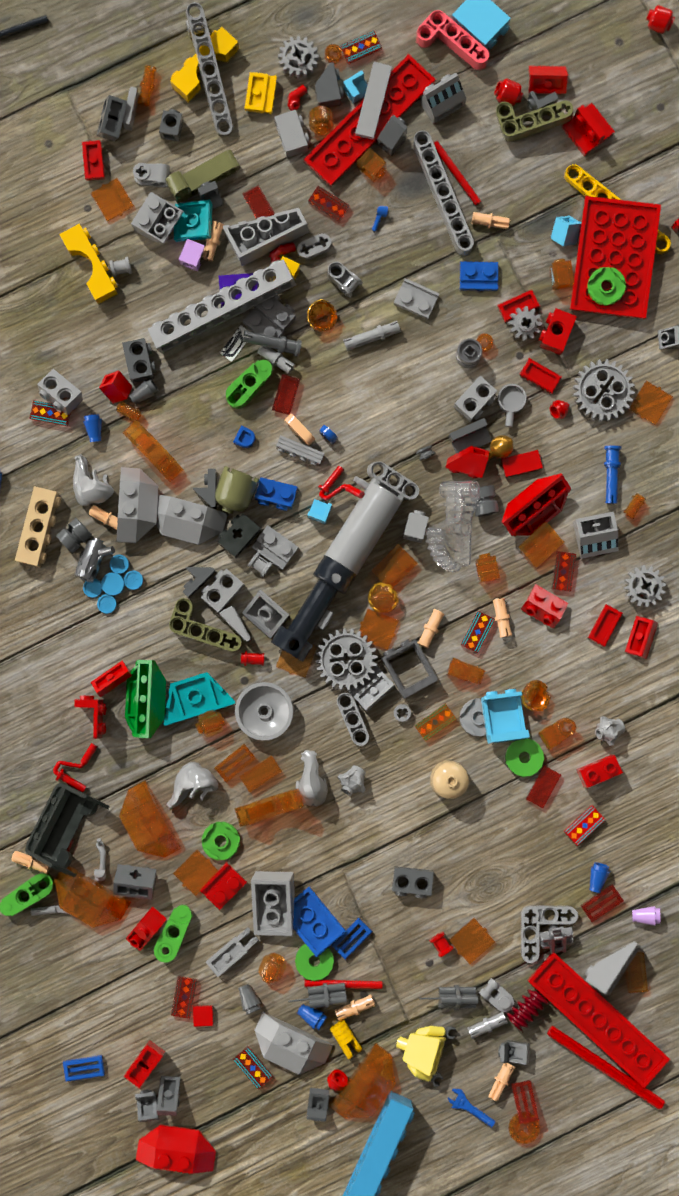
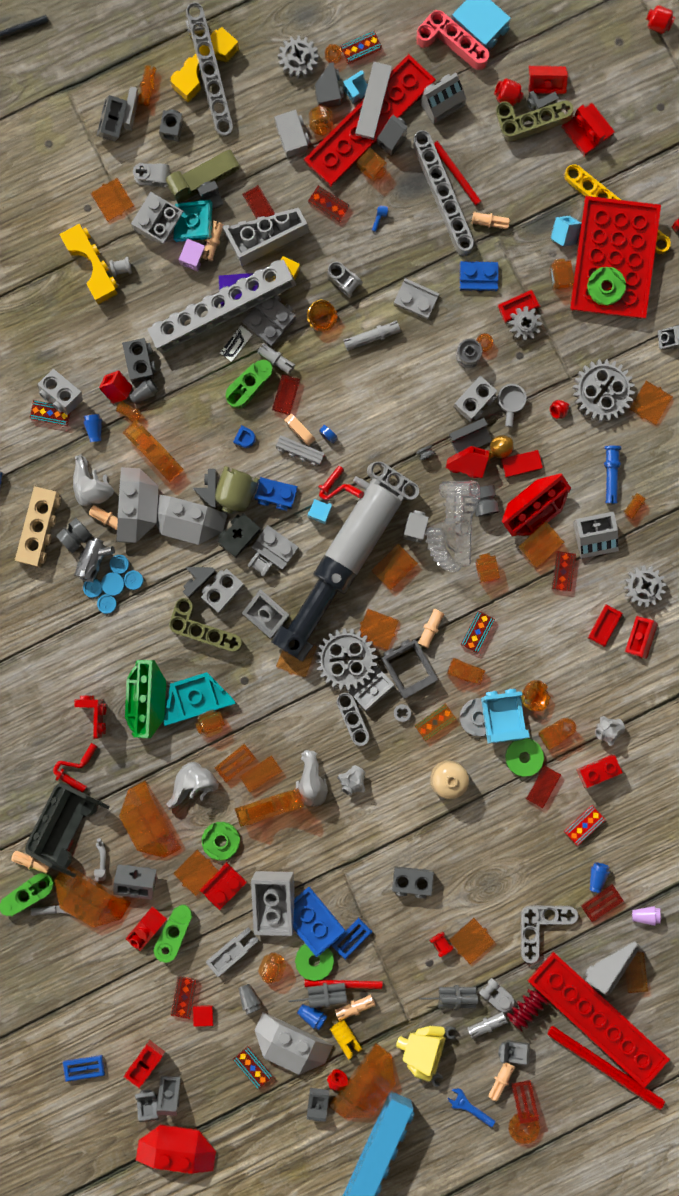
(93, 160): red plate -> none
(111, 679): red plate -> none
(232, 618): light grey slope -> none
(249, 713): light grey dish -> none
(252, 658): red pin -> none
(260, 93): yellow plate -> none
(281, 344): dark grey pin -> none
(282, 249): red arm -> none
(294, 97): red arm -> none
(312, 242): light grey beam -> none
(325, 620): light grey tile -> none
(383, 597): clear orange hair -> none
(502, 617): light nougat pin -> none
(540, 375): red tile -> none
(544, 606): bracket -> none
(556, 935): flat silver piece -> none
(561, 320): red brick -> none

